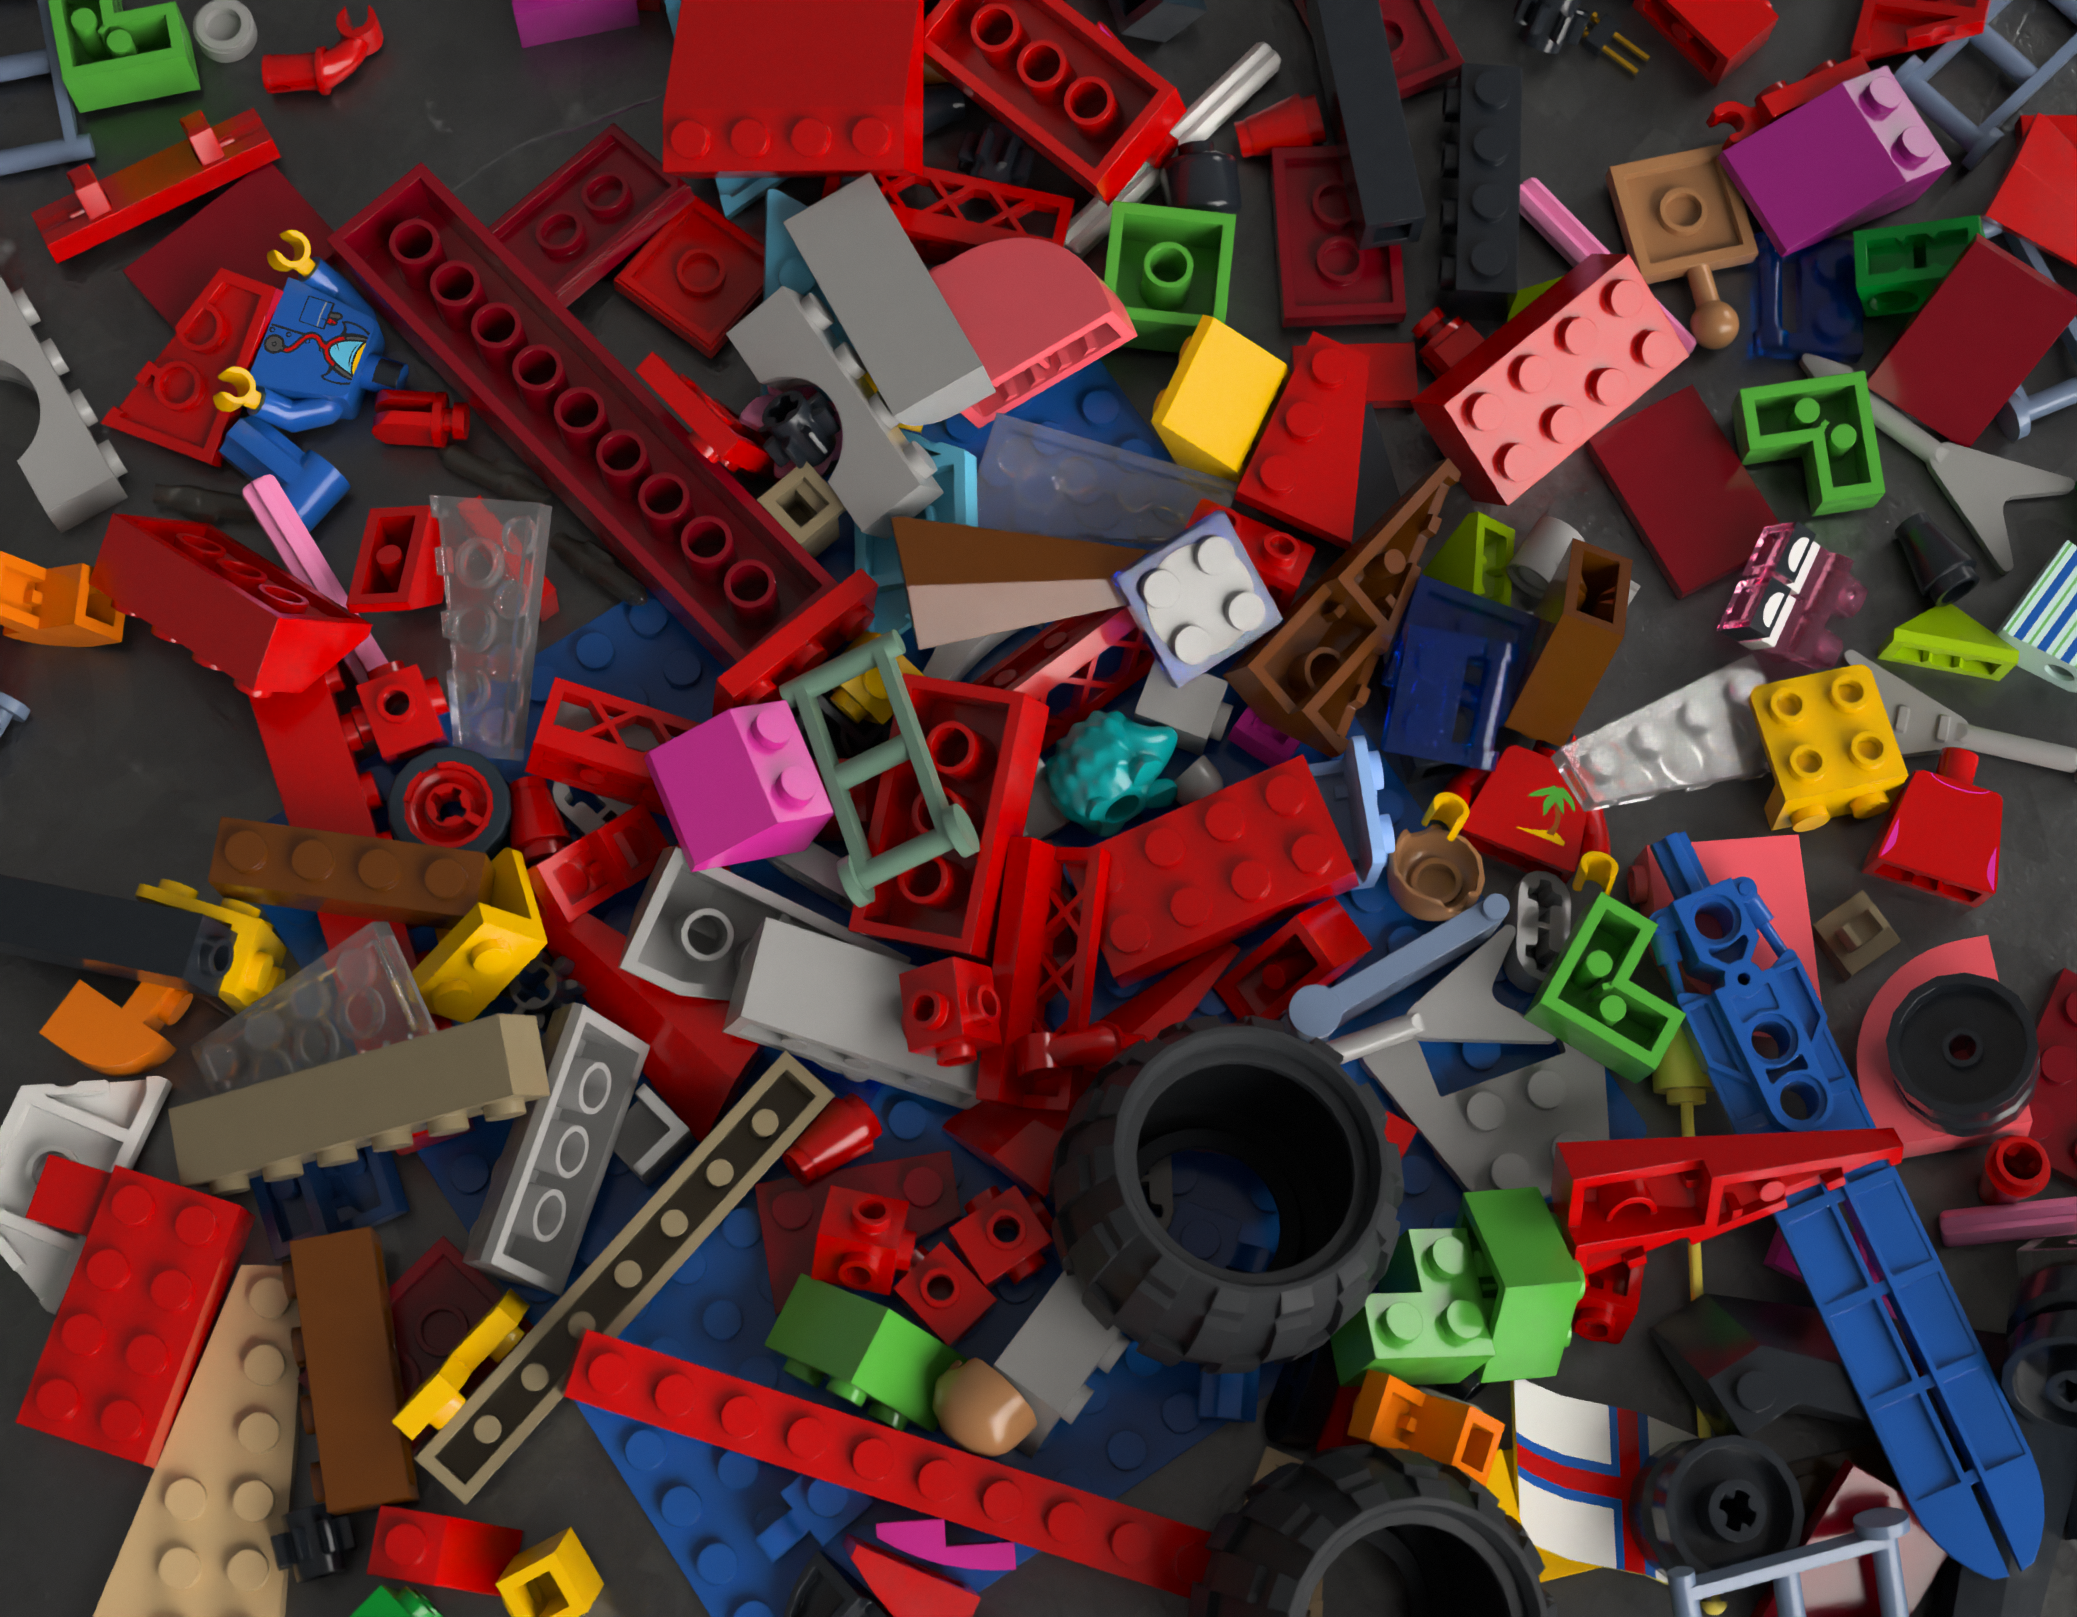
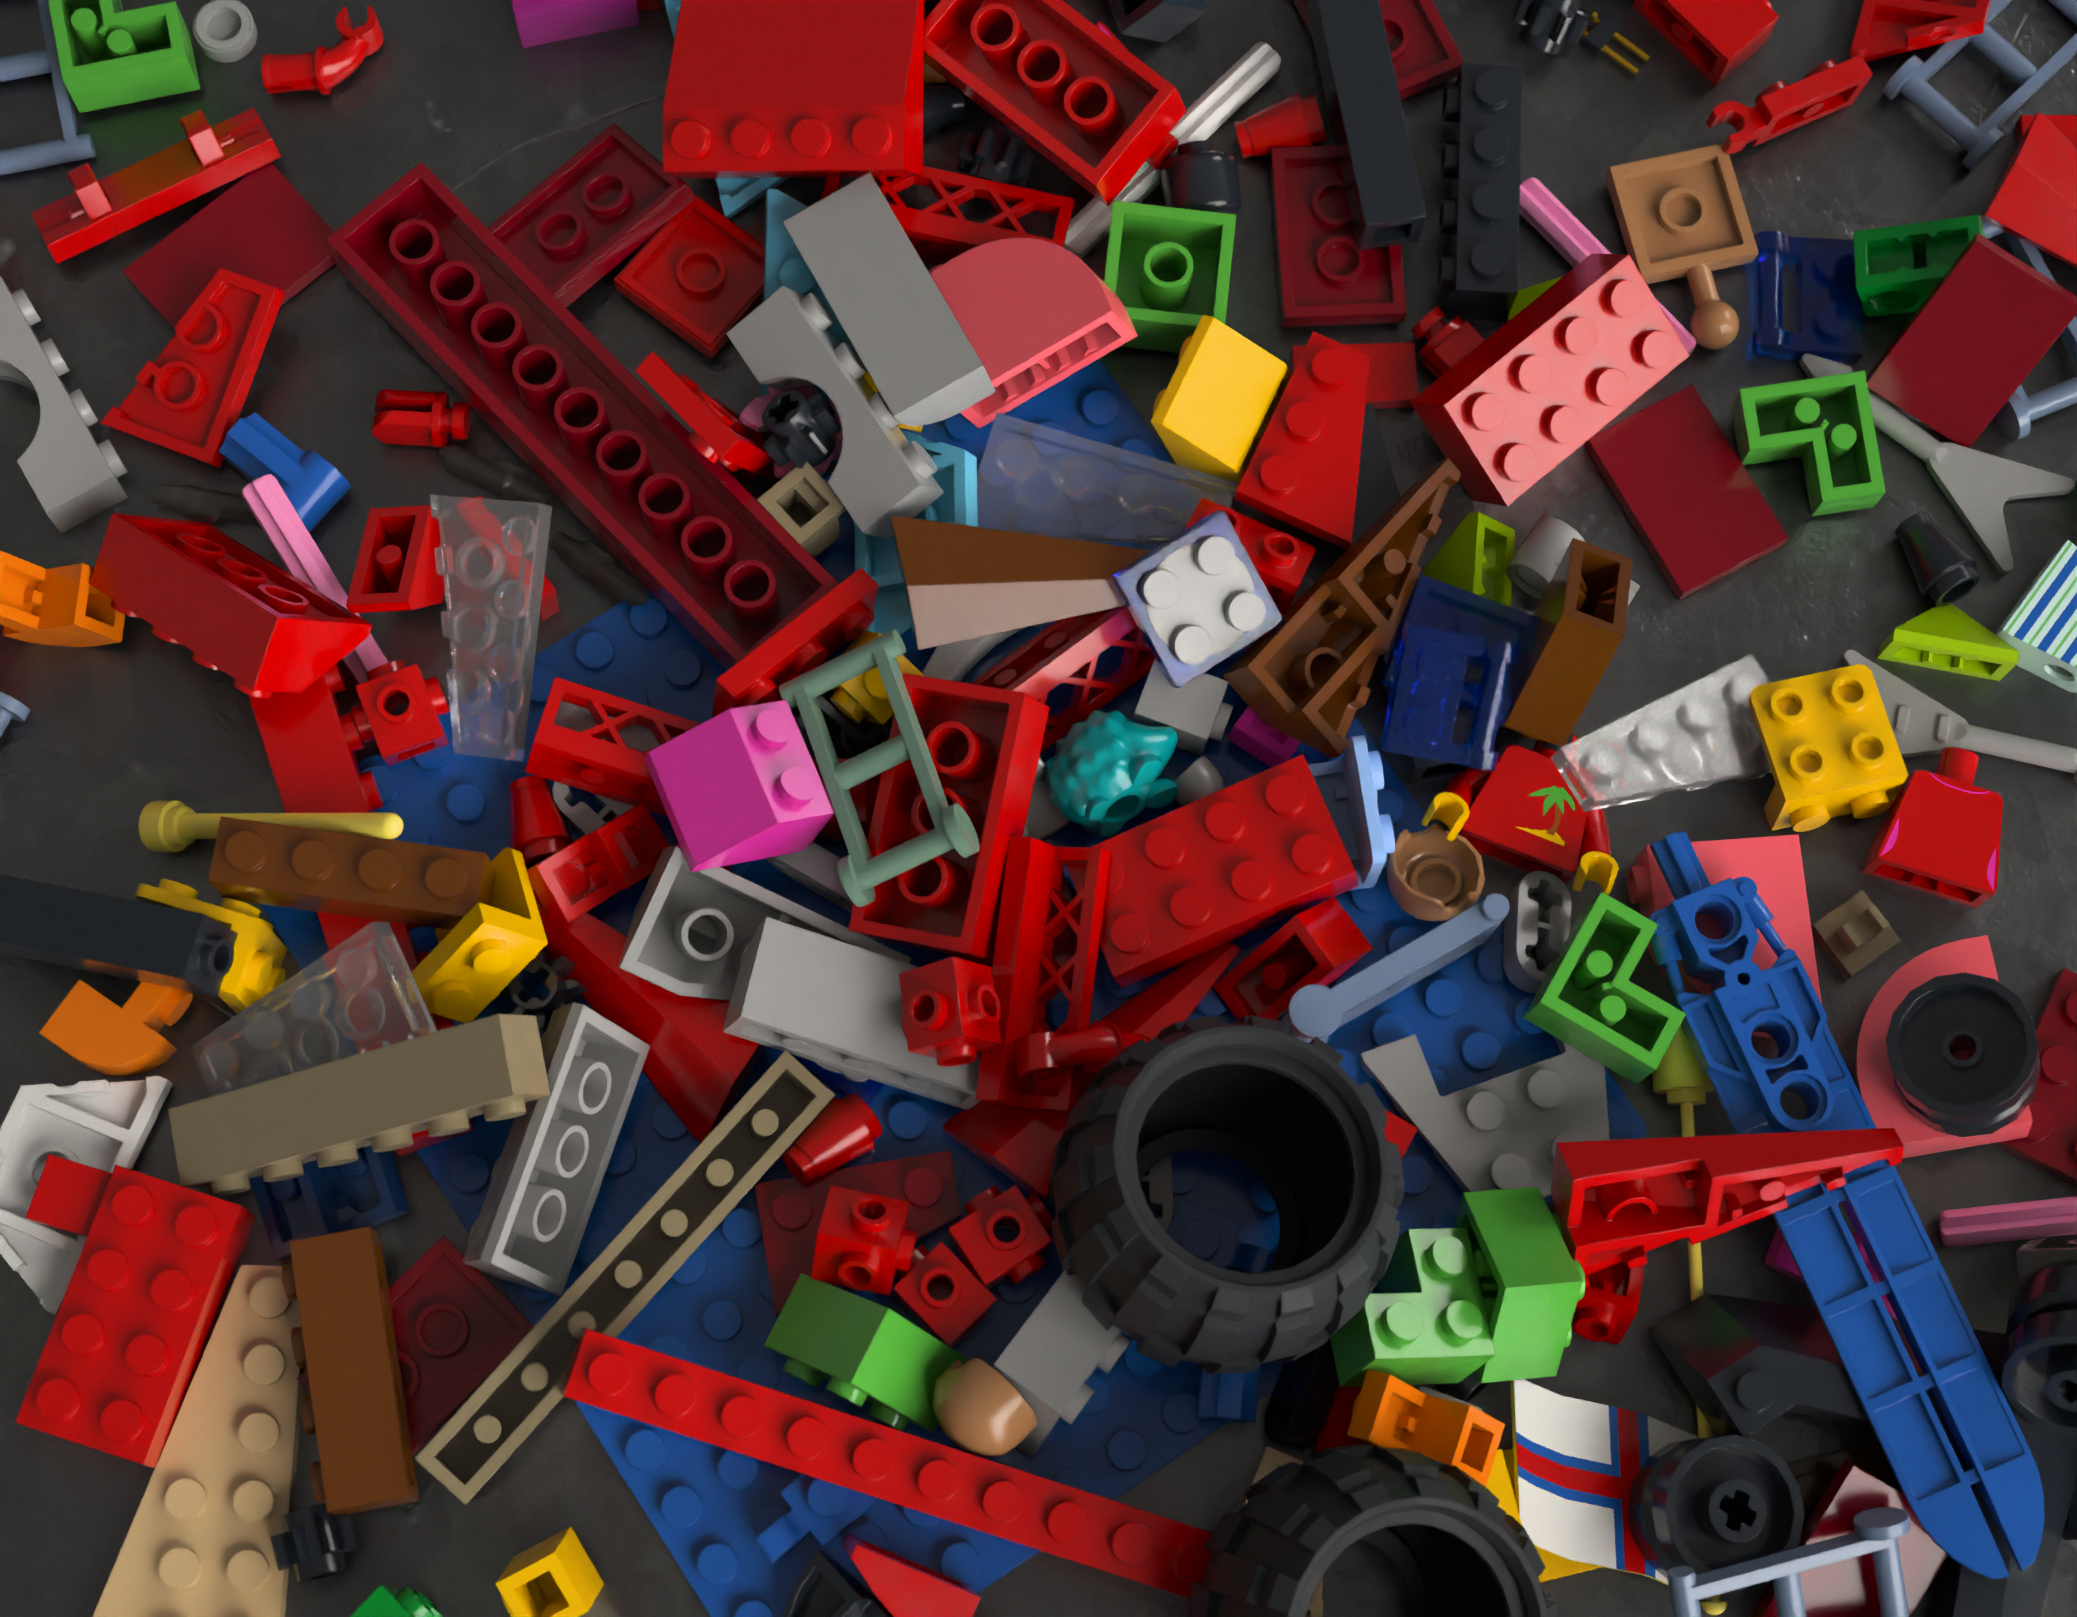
(174, 825): none -> light yellow piece
(316, 352): blue torso -> none
(439, 1395): yellow plate -> none
(441, 1550): red slope -> none
(445, 777): wheel -> none
(651, 1137): light grey panel -> none
(927, 1540): dark pink slope -> none
(1453, 1011): light grey piece -> none
(1790, 597): clear pink hips -> none
(1836, 162): magenta slope -> none
(2013, 1170): red cone -> none

